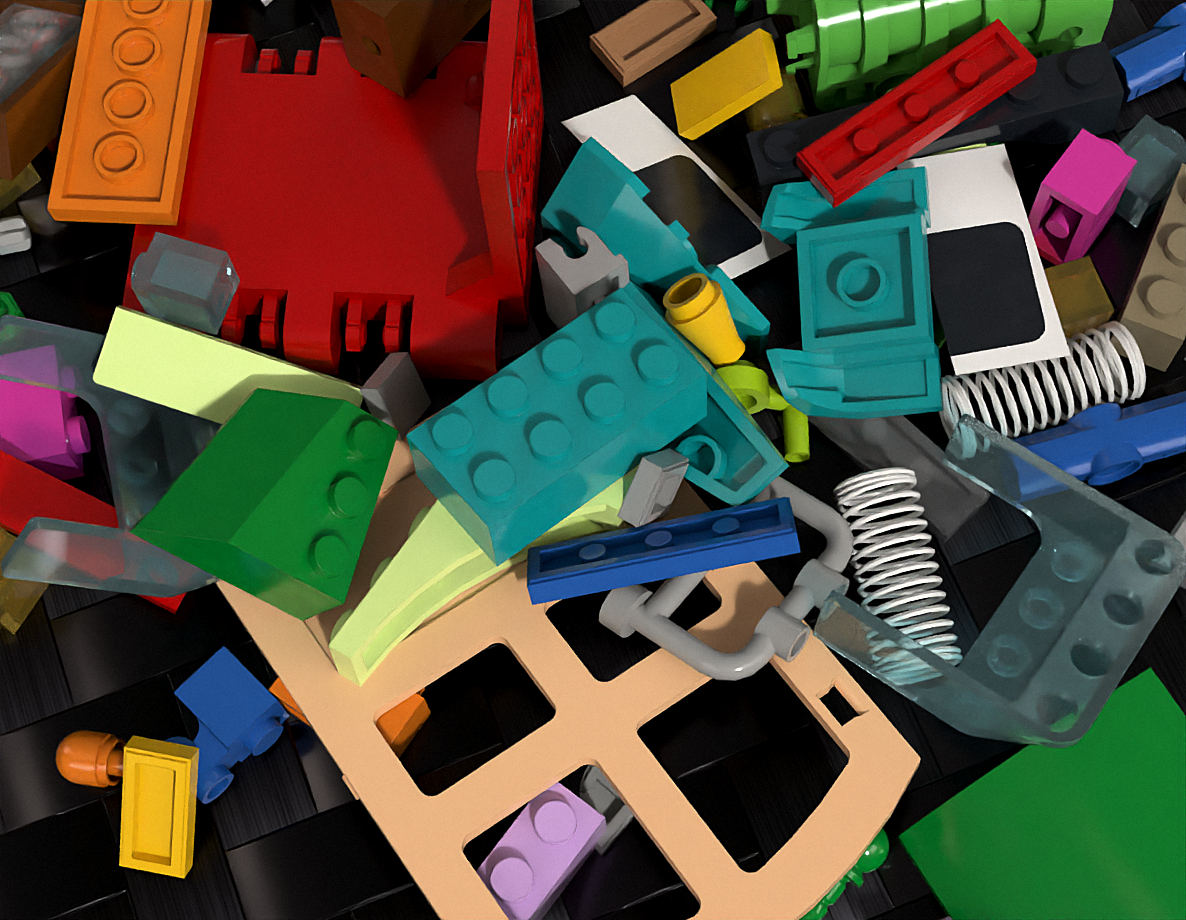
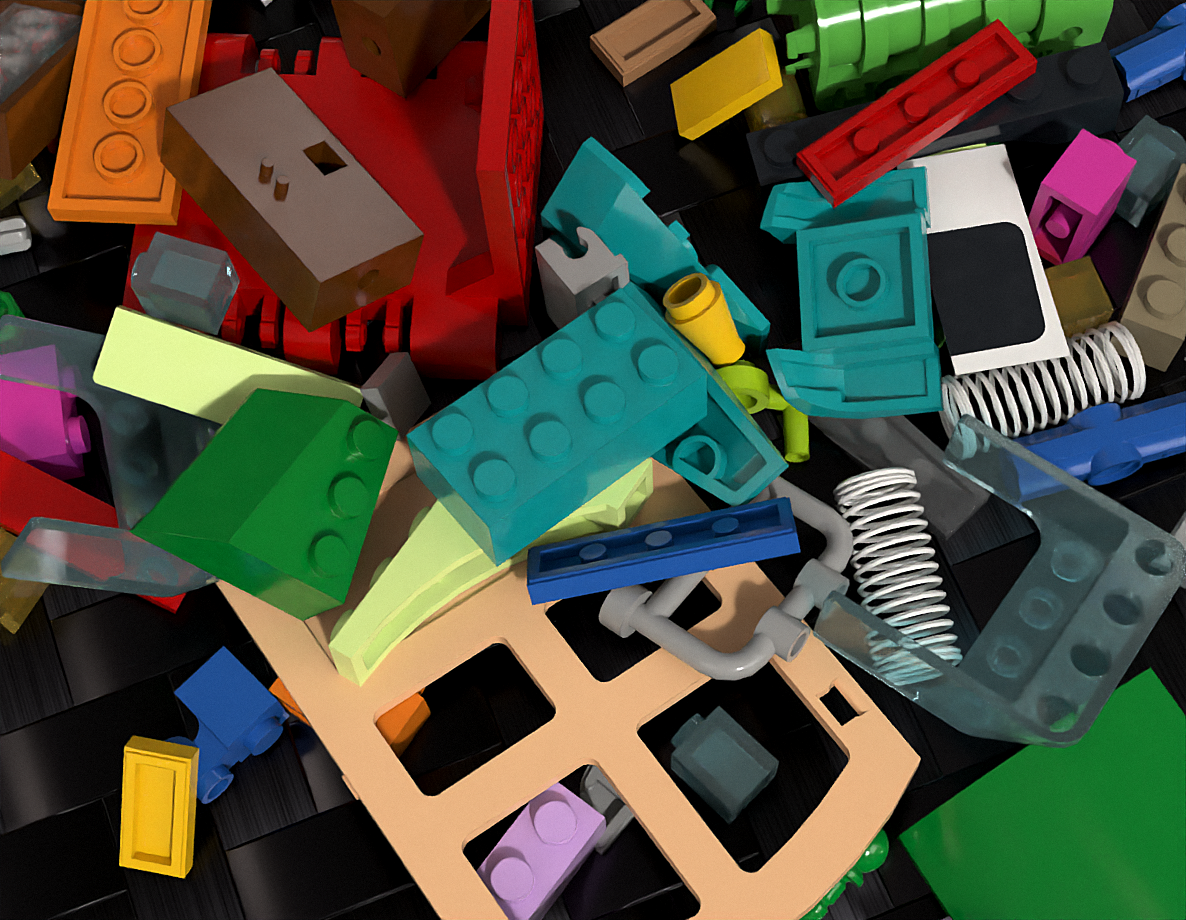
(91, 758): orange cylinder -> none
(290, 197): none -> reddish brown brick
(653, 487): light grey tile -> none
(680, 186): sticker -> none
(721, 762): none -> clear light blue brick

